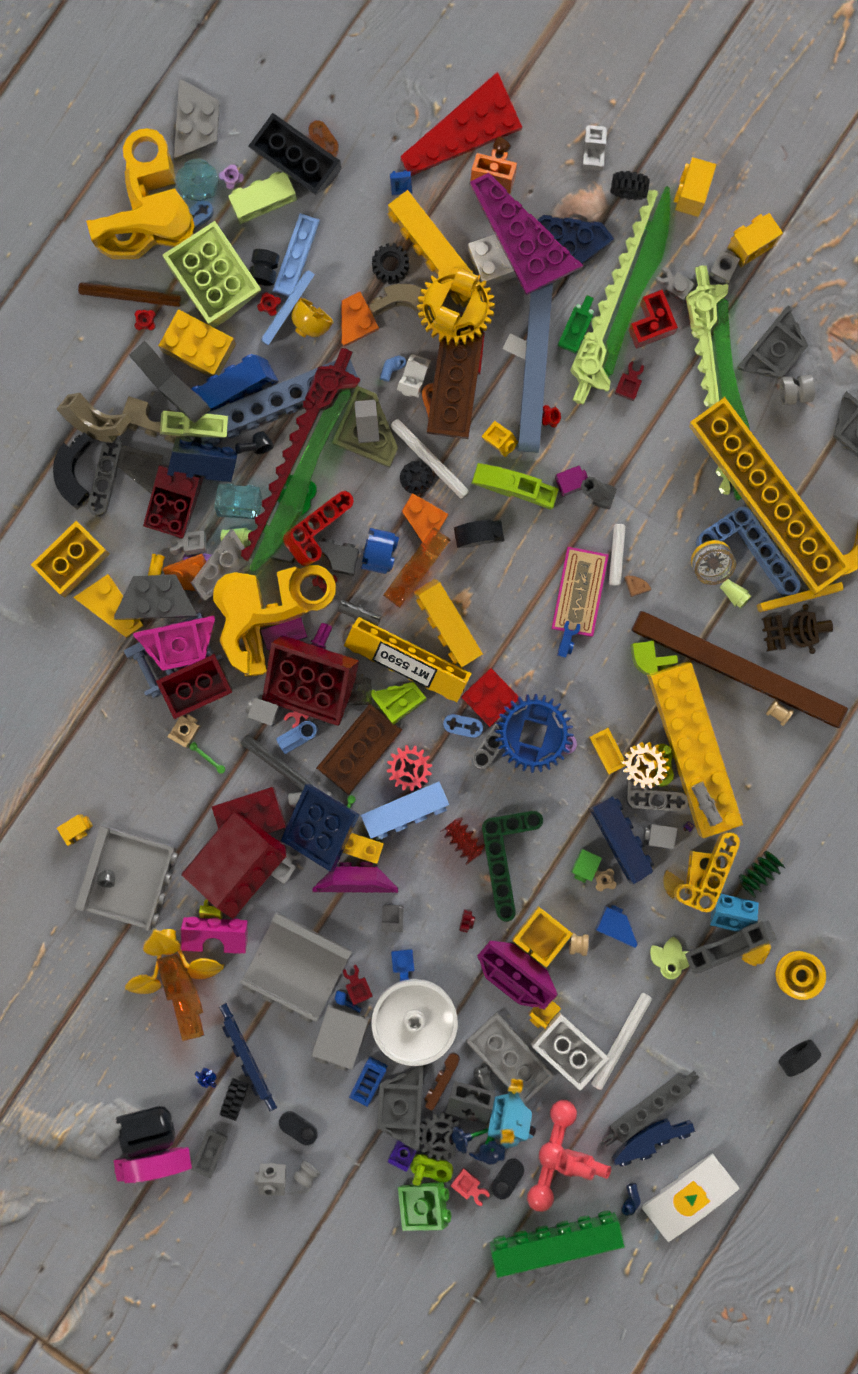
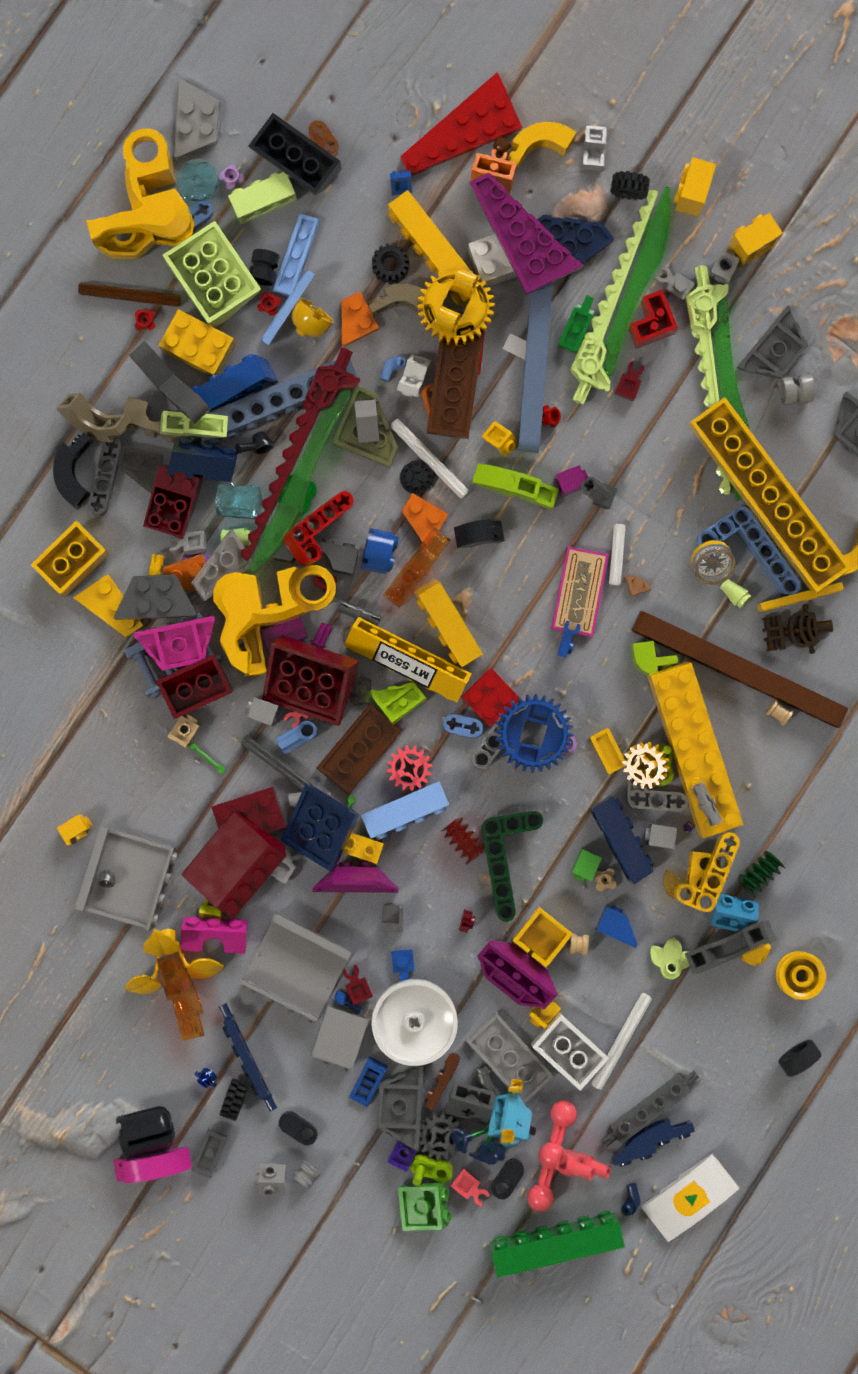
(542, 134): none -> yellow arch

